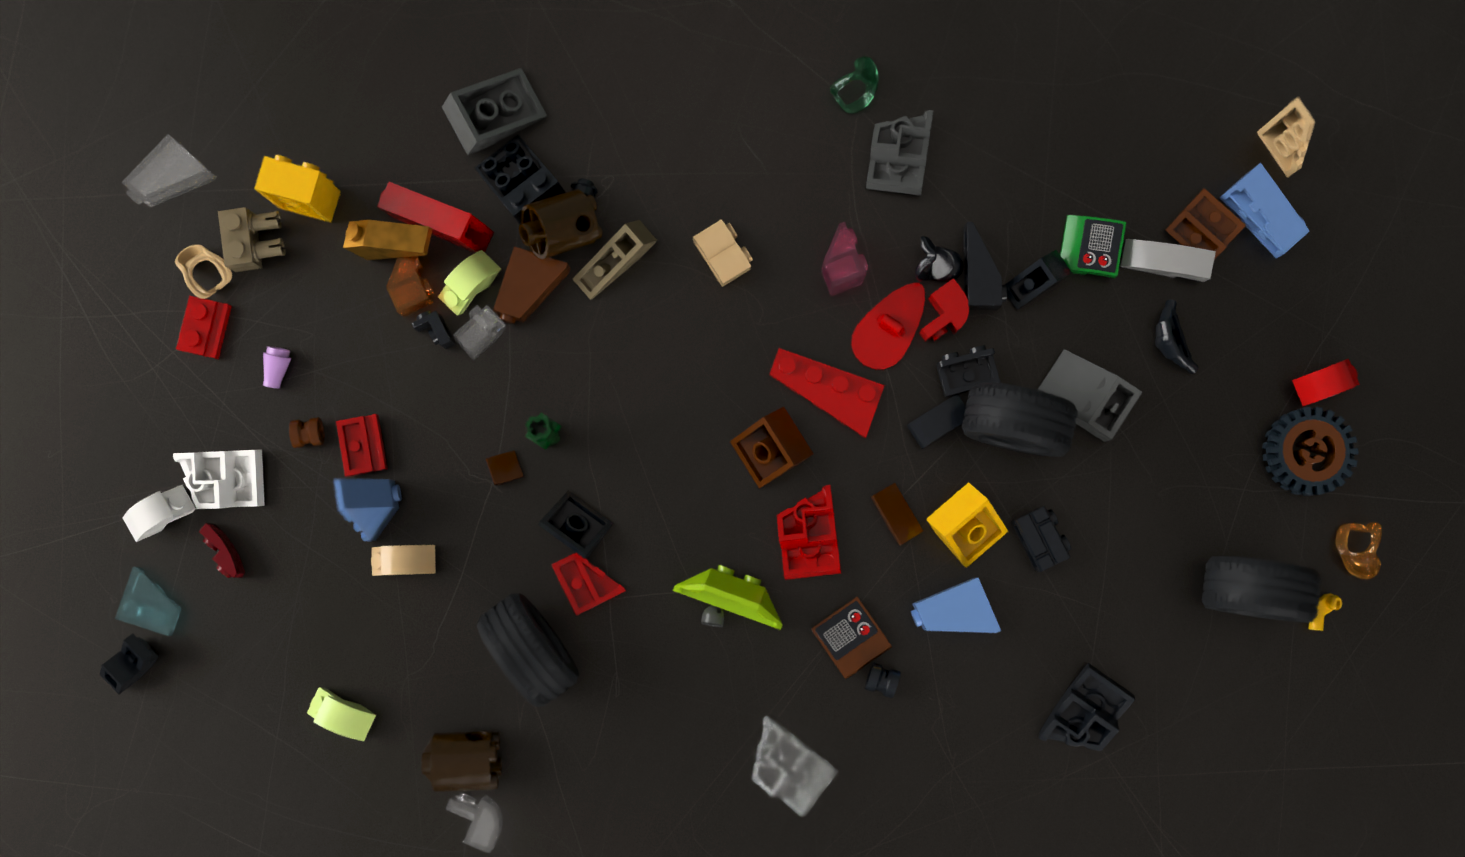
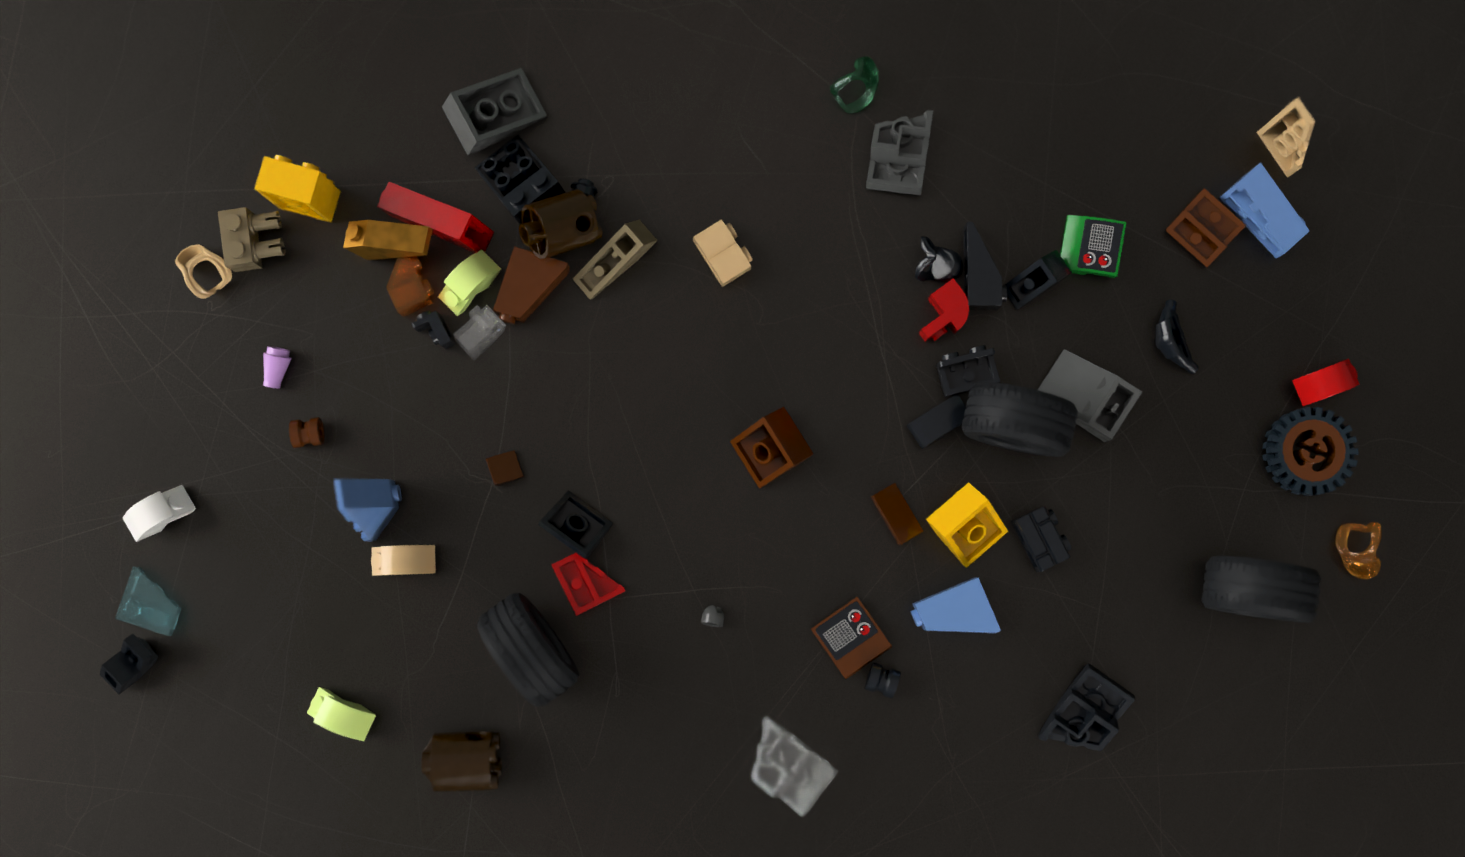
(166, 174): clear slope -> none
(203, 327): red plate -> none
(224, 478): white slope -> none
(227, 557): dark red slope -> none
(361, 445): red plate -> none
(485, 817): clear brick -> none
(543, 431): dark green piece -> none
(732, 594): lime wedge -> none
(809, 537): red slope -> none
(835, 391): red wing -> none
(842, 264): clear pink slope -> none
(889, 328): red shield -> none
(1168, 259): light grey slope -> none
(1326, 604): yellow arm -> none

